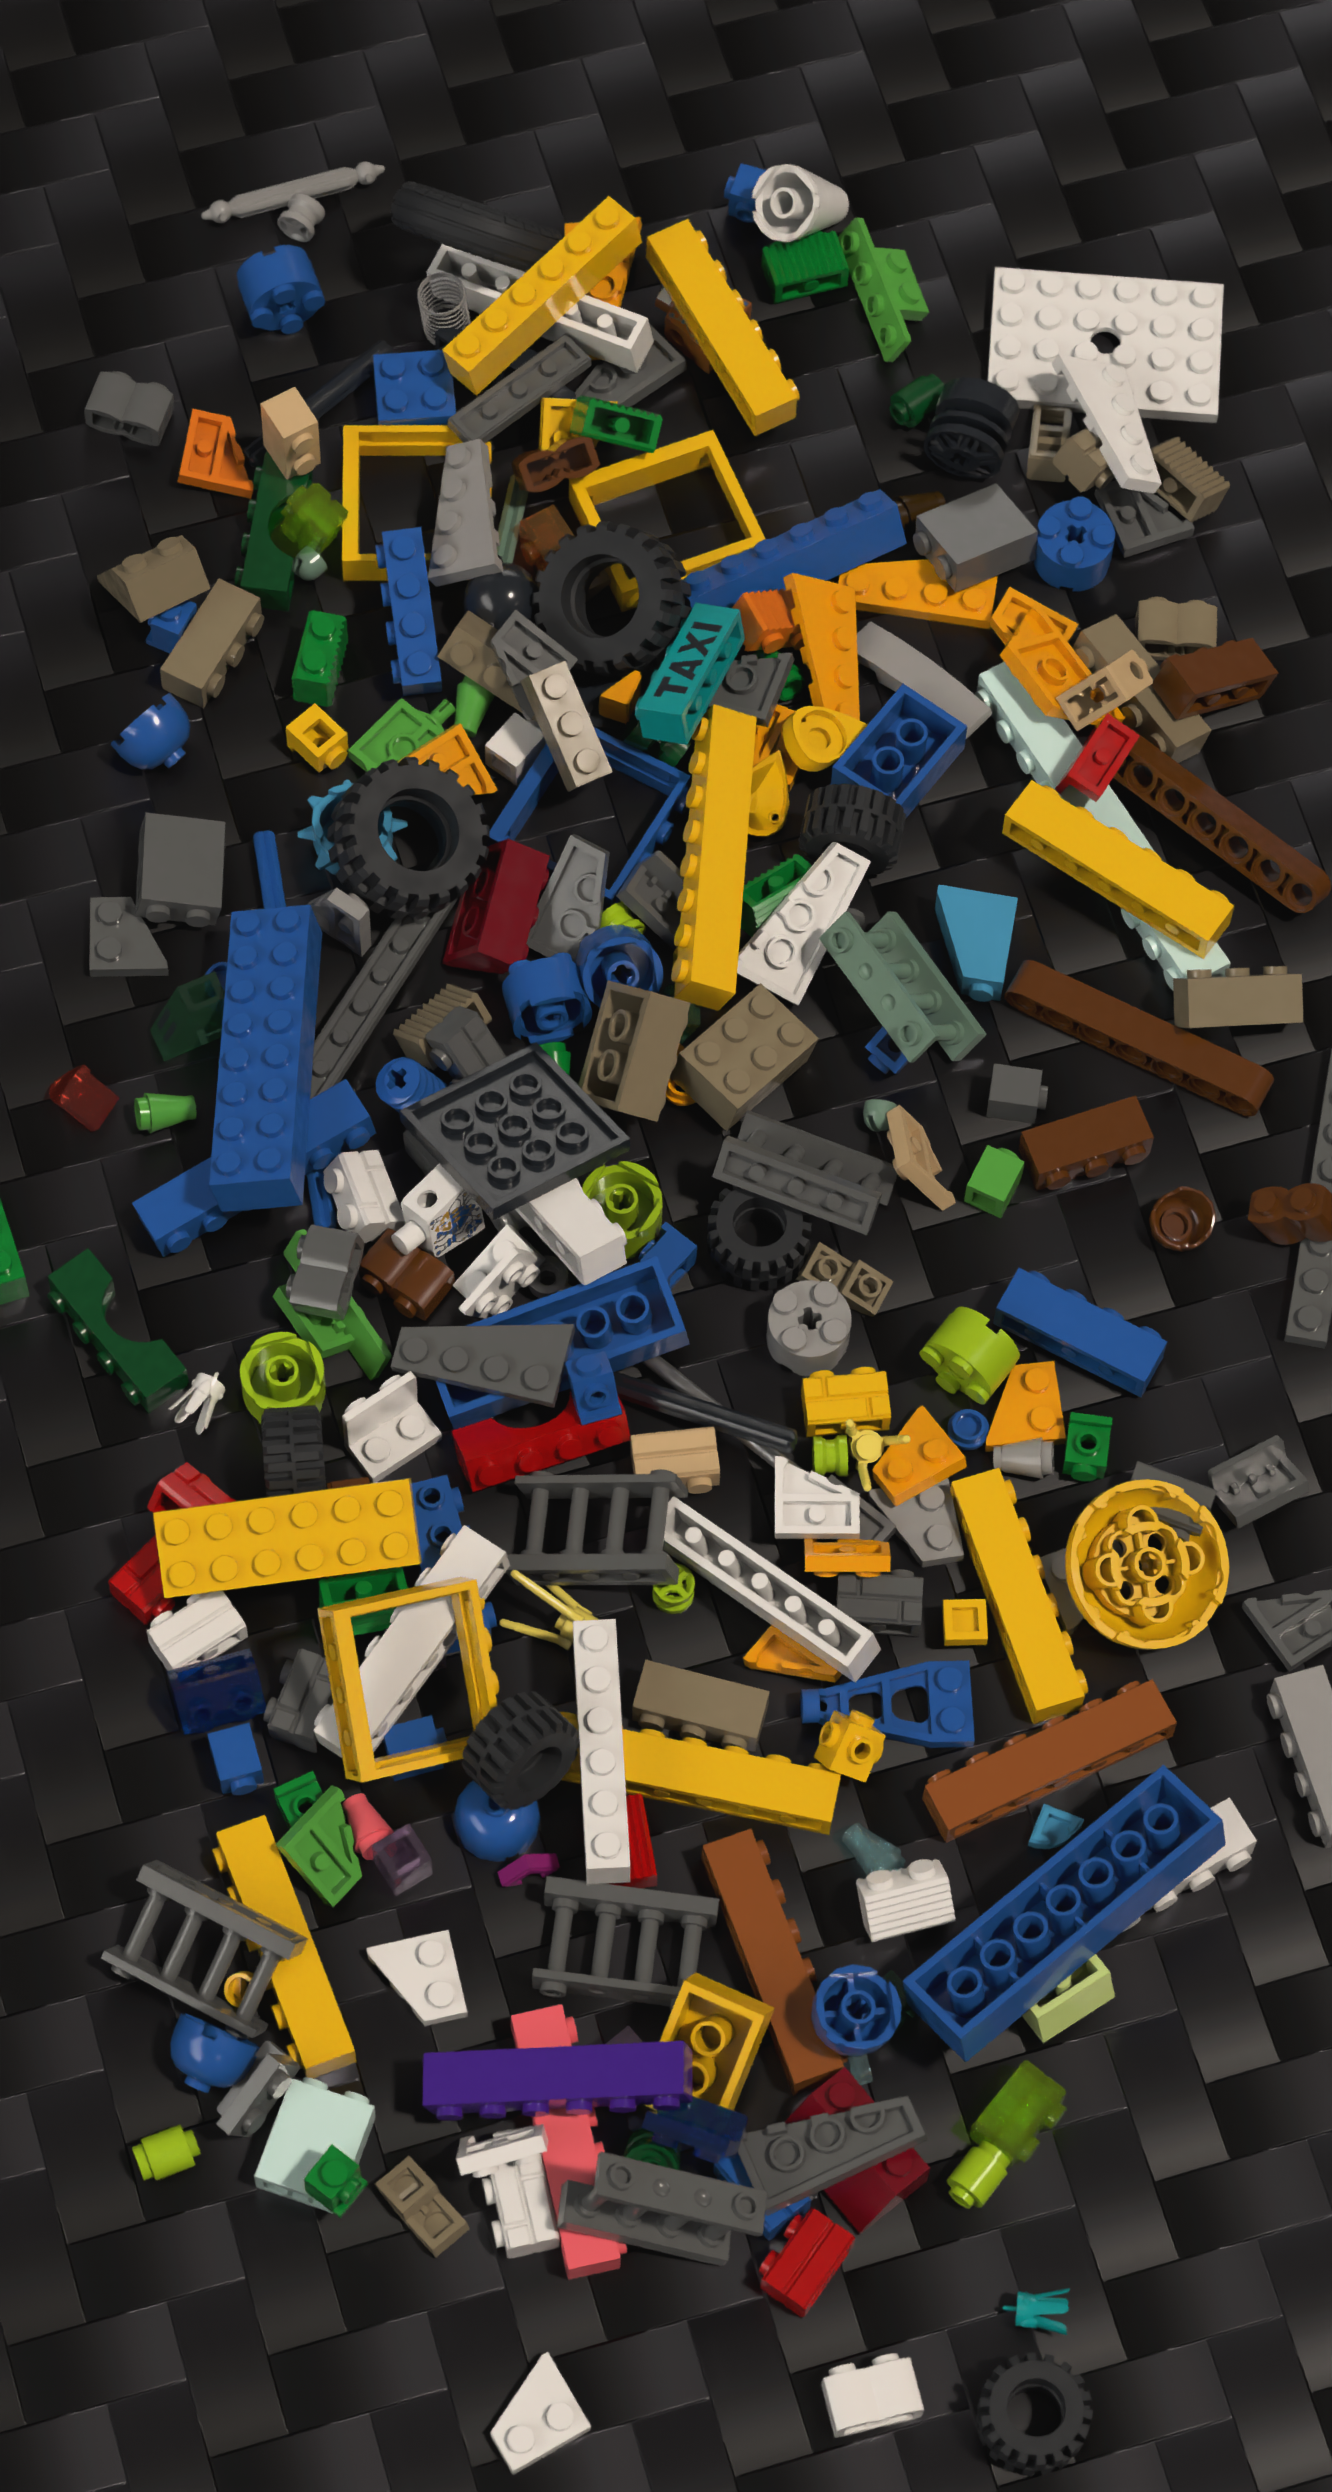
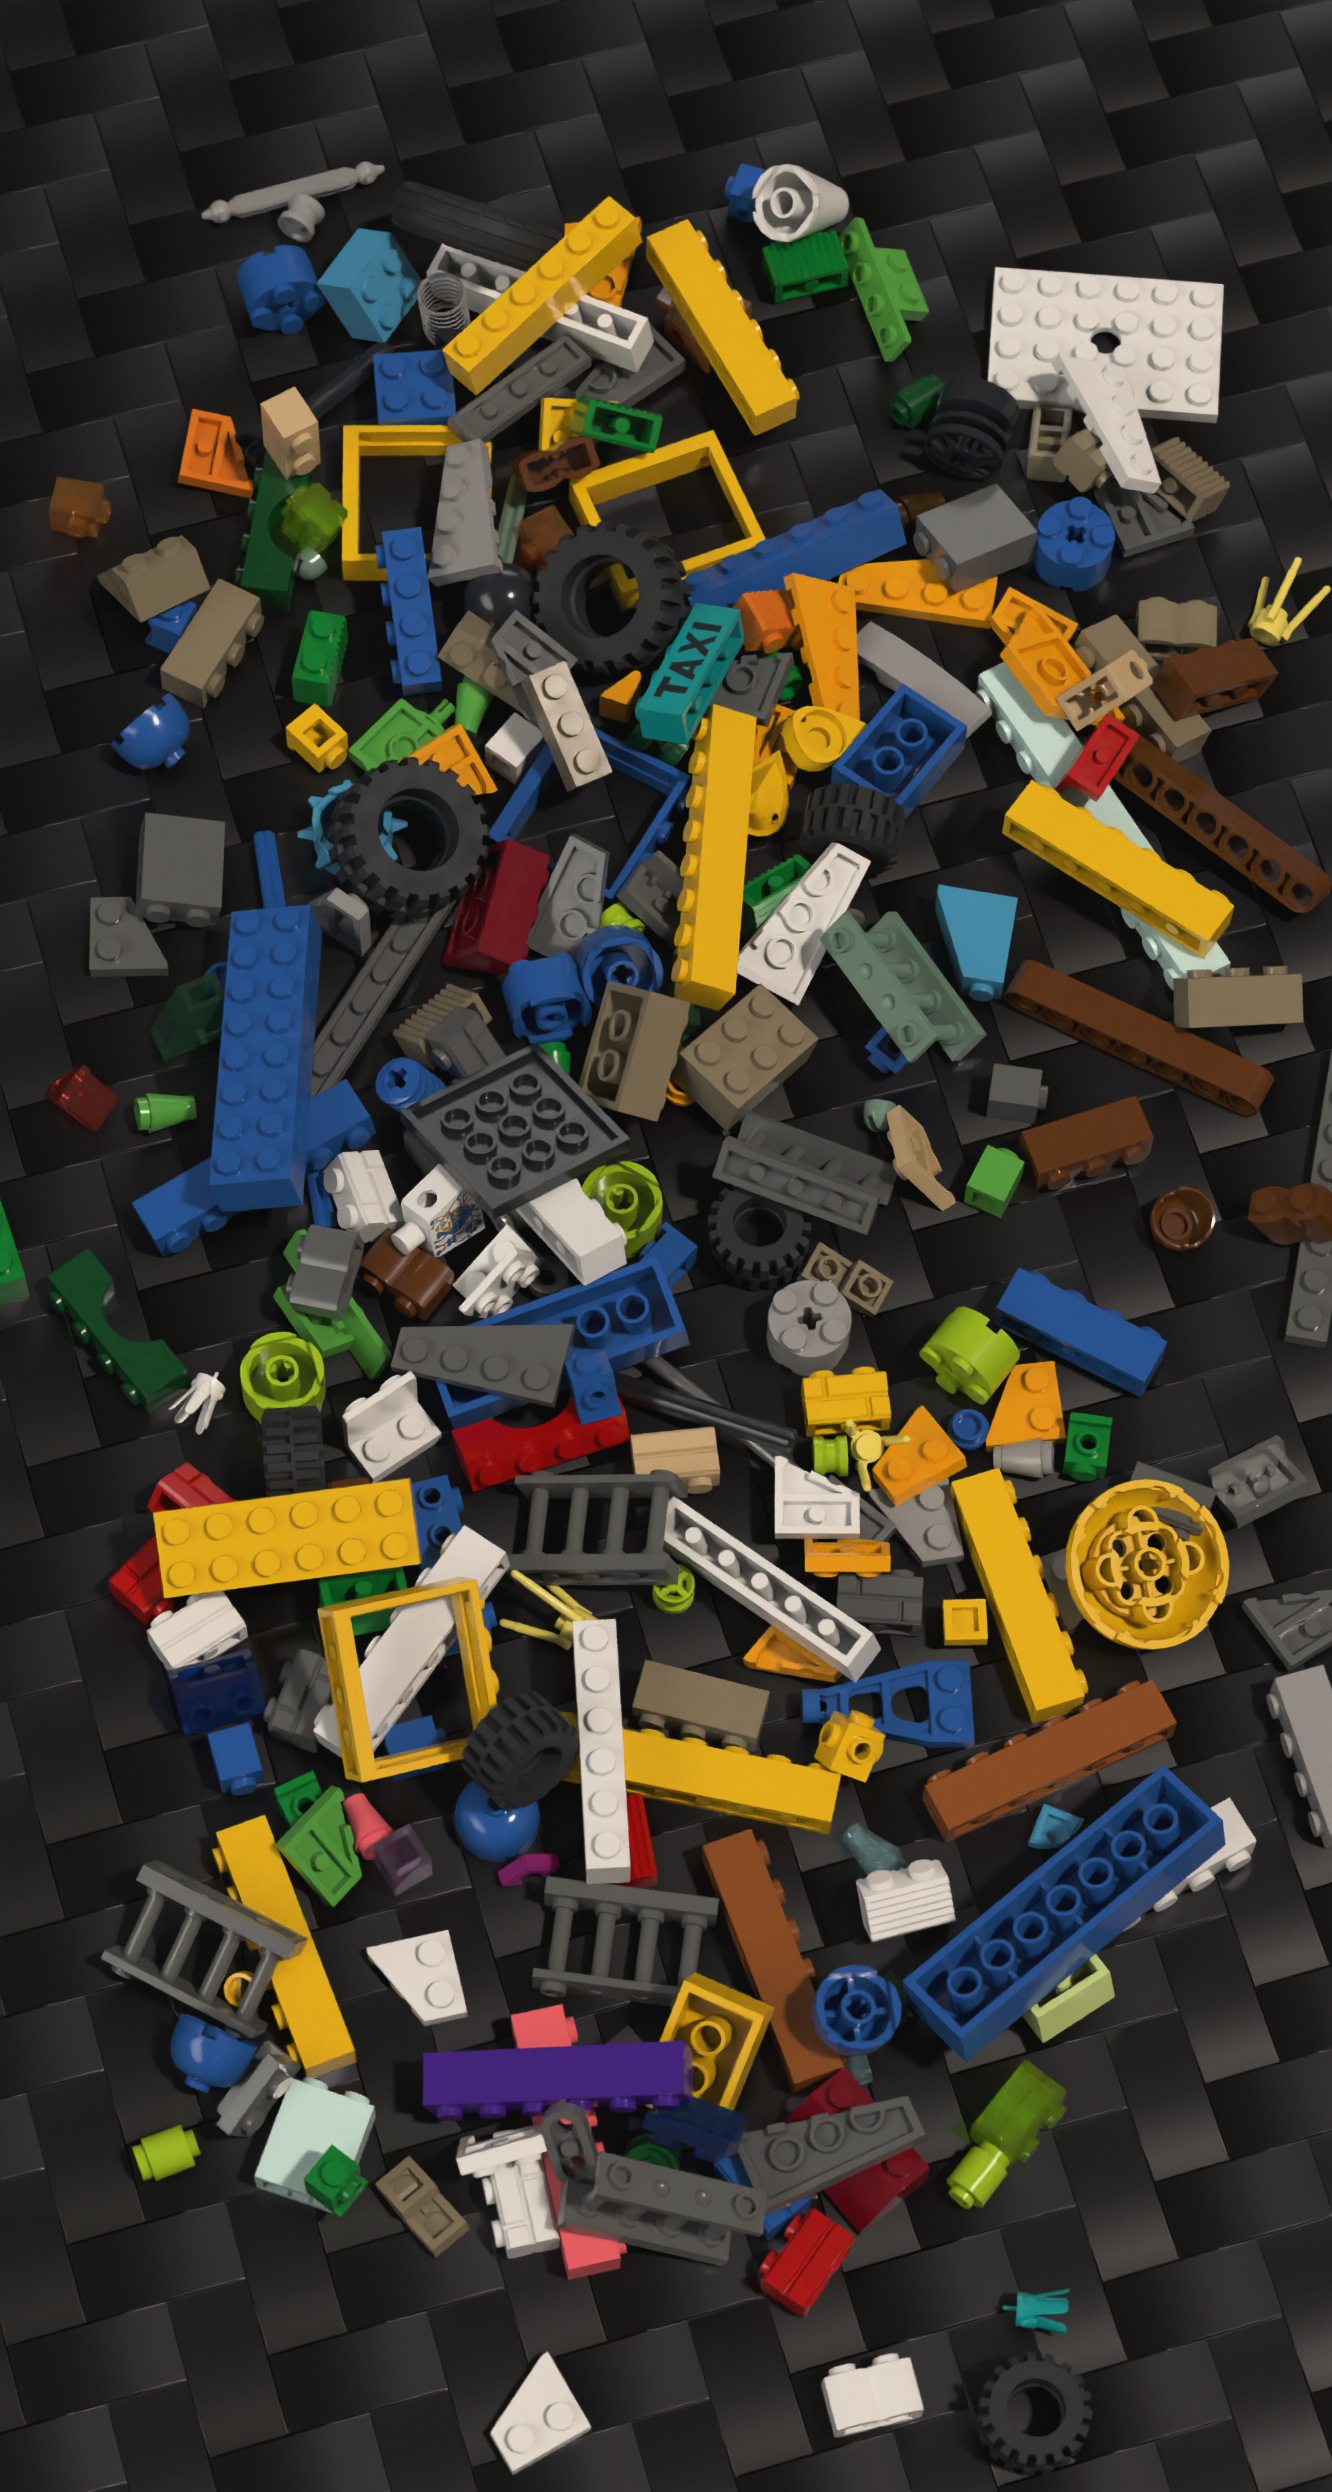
(78, 507): none -> clear orange brick
(129, 408): dark grey brick -> none
(371, 285): none -> dark azure brick
(569, 2141): none -> dark grey plate
(1270, 623): none -> light yellow plant

